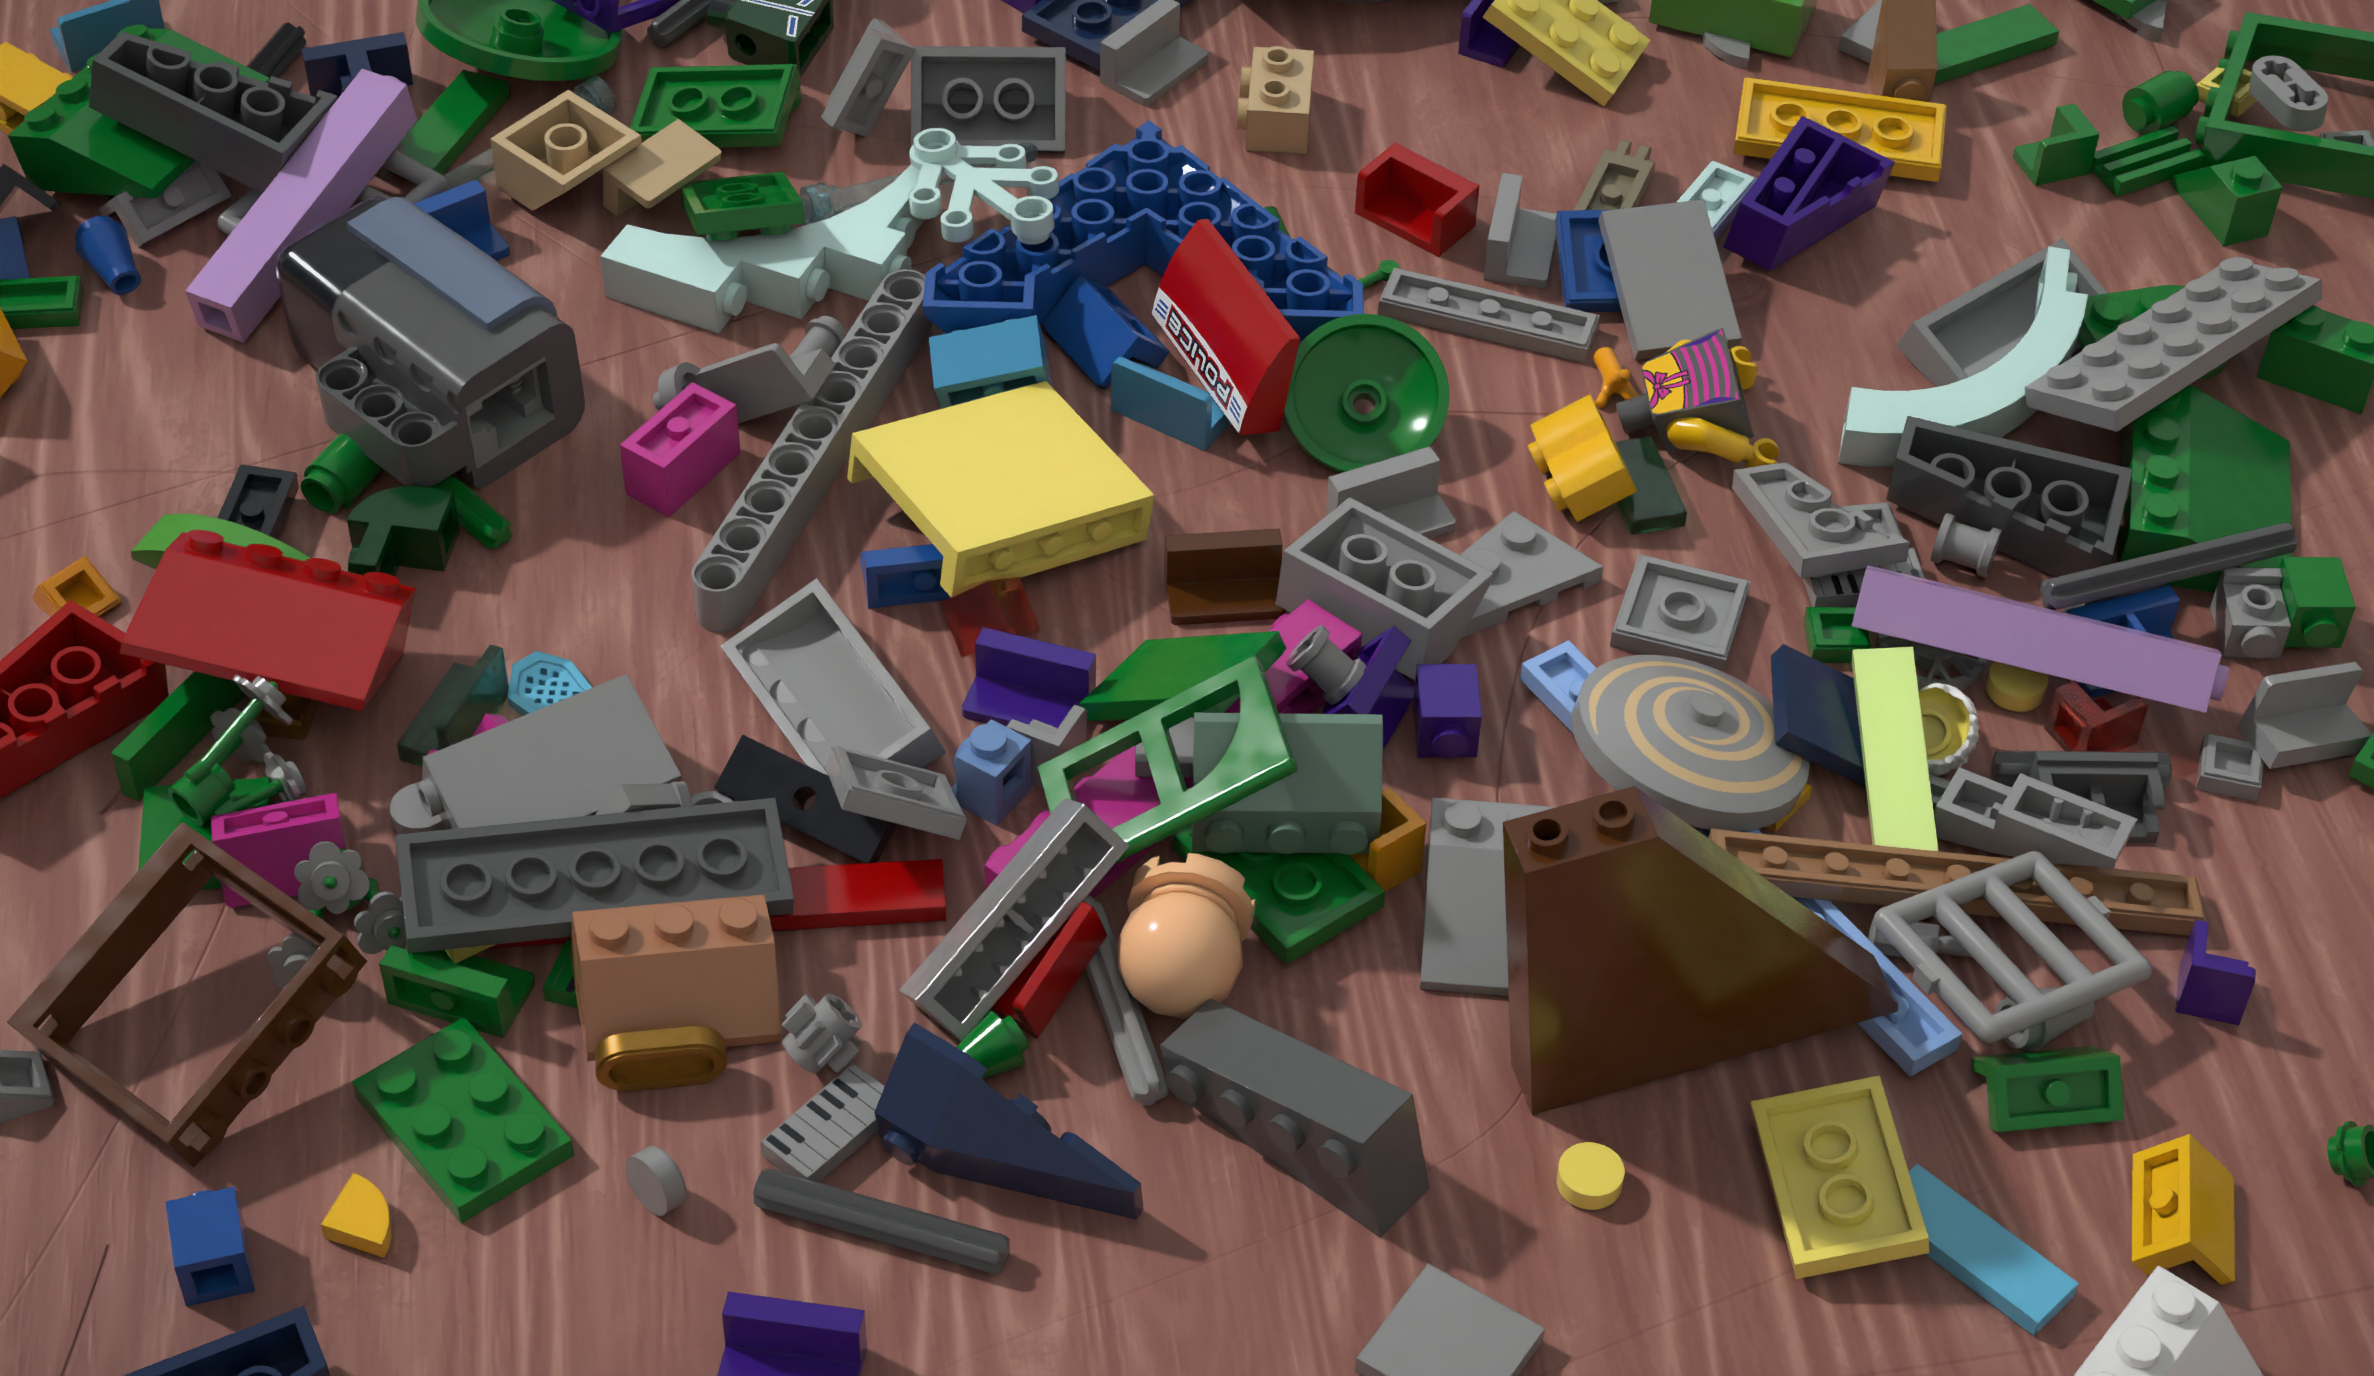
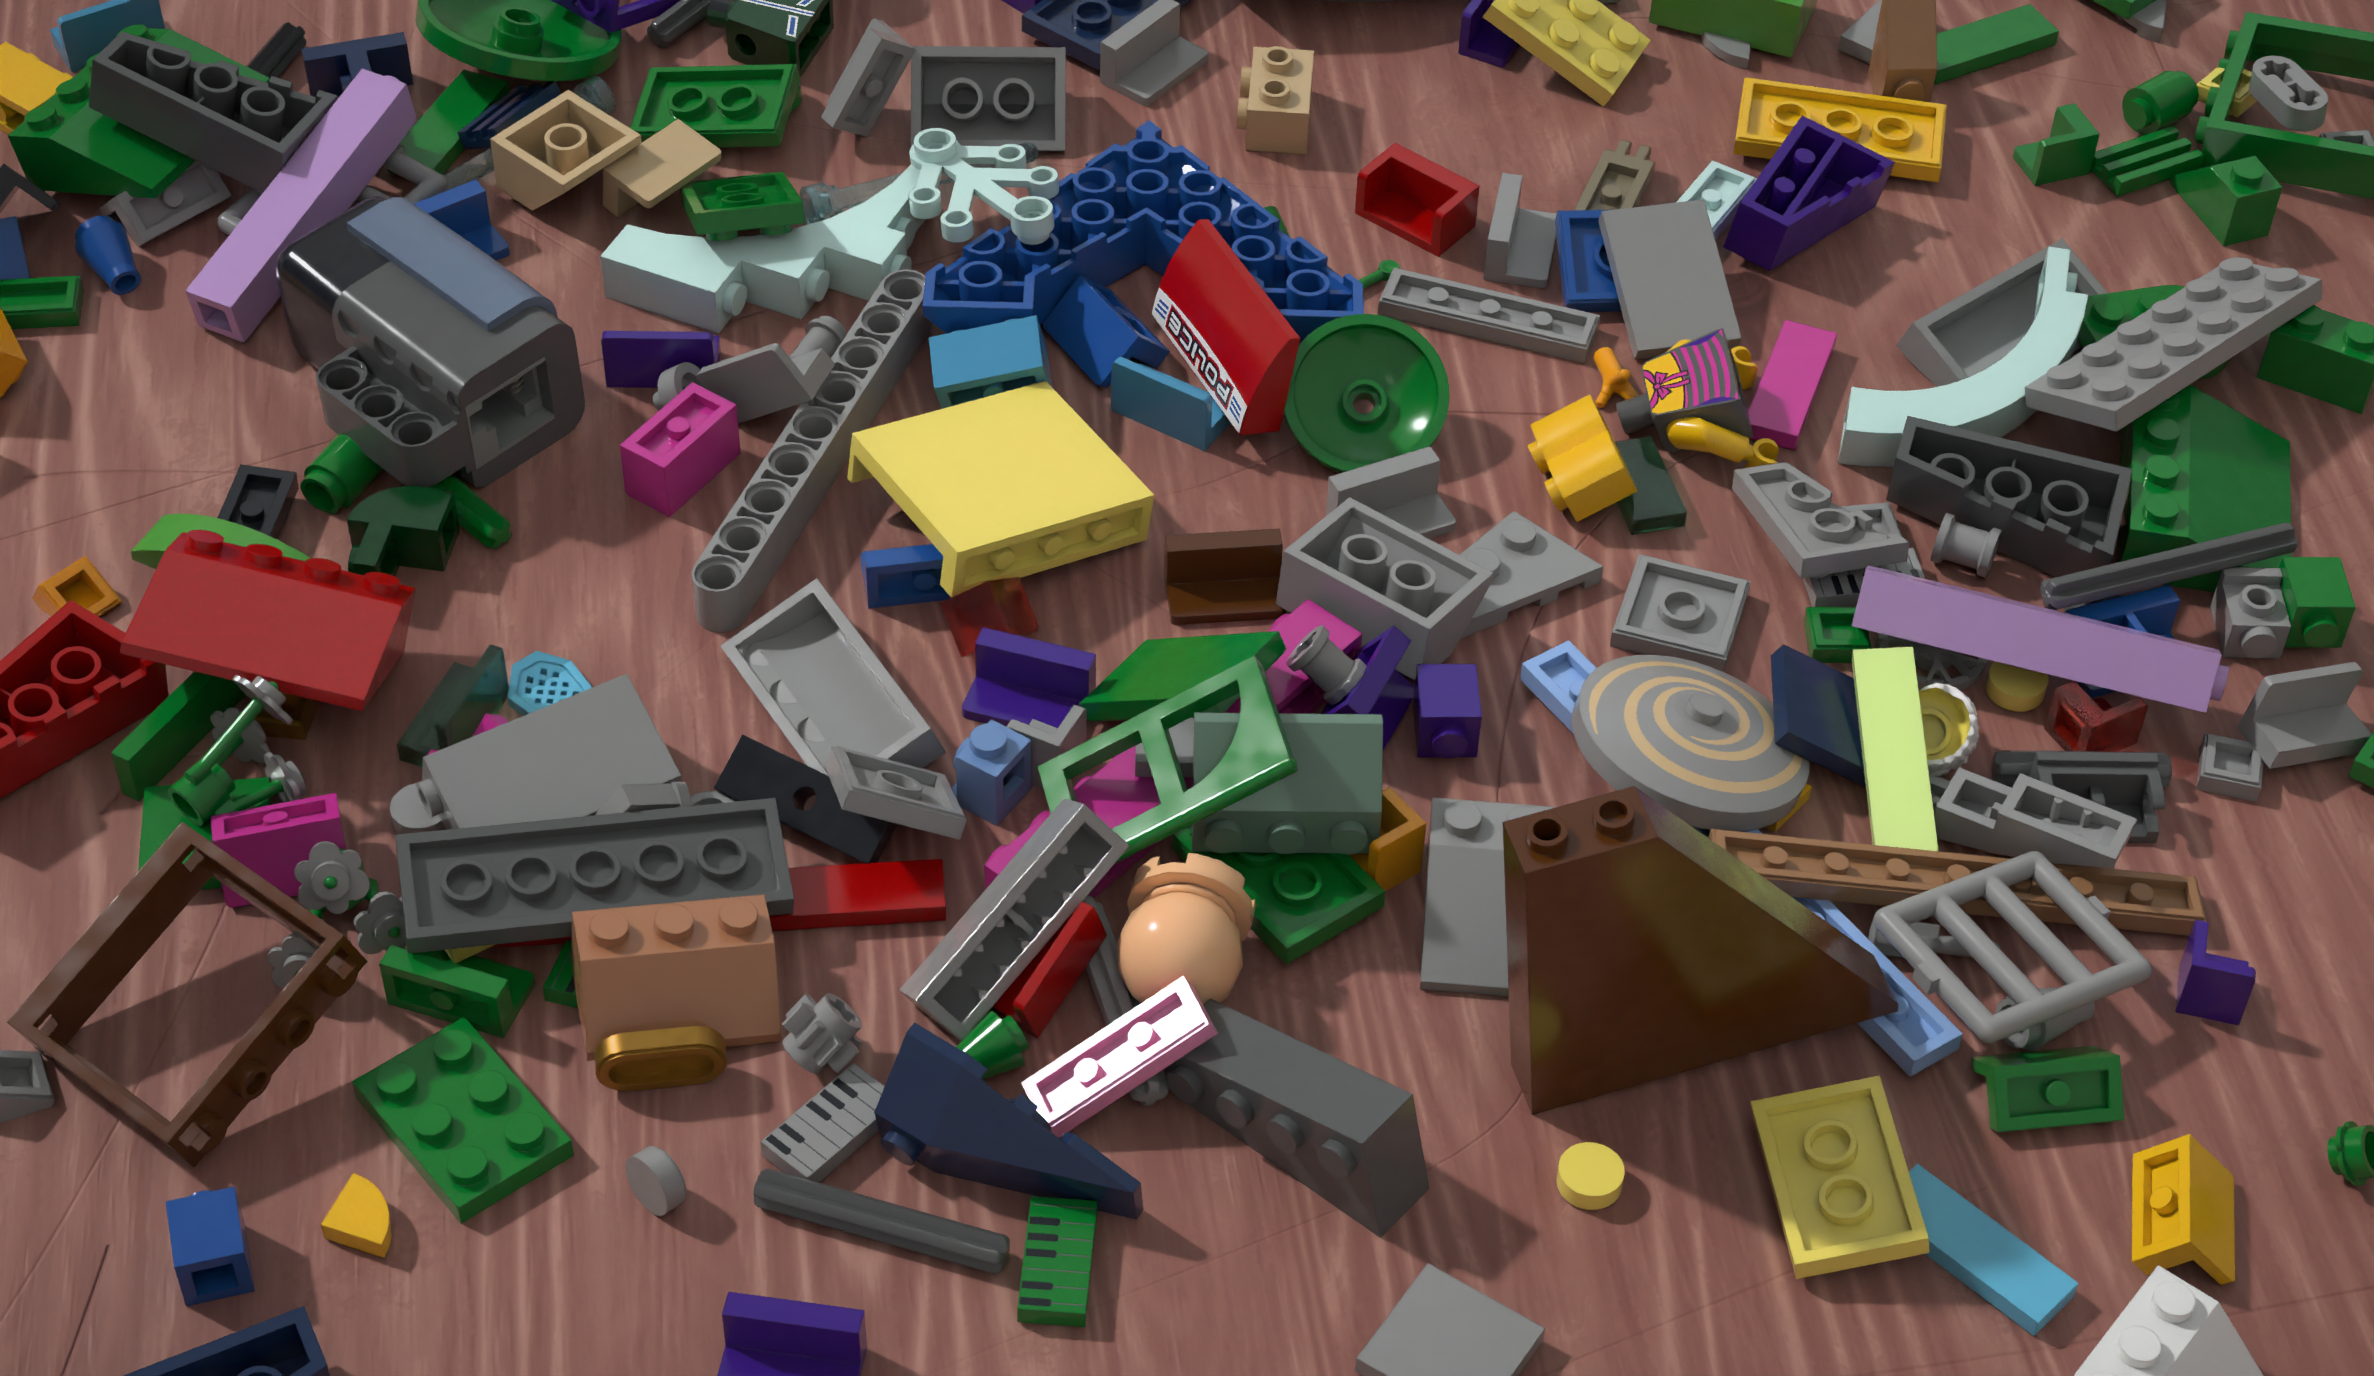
(506, 112): none -> dark blue tile
(640, 357): none -> dark purple panel
(1057, 1261): none -> green tile
(1120, 1057): none -> tile
(1790, 383): none -> dark pink tile

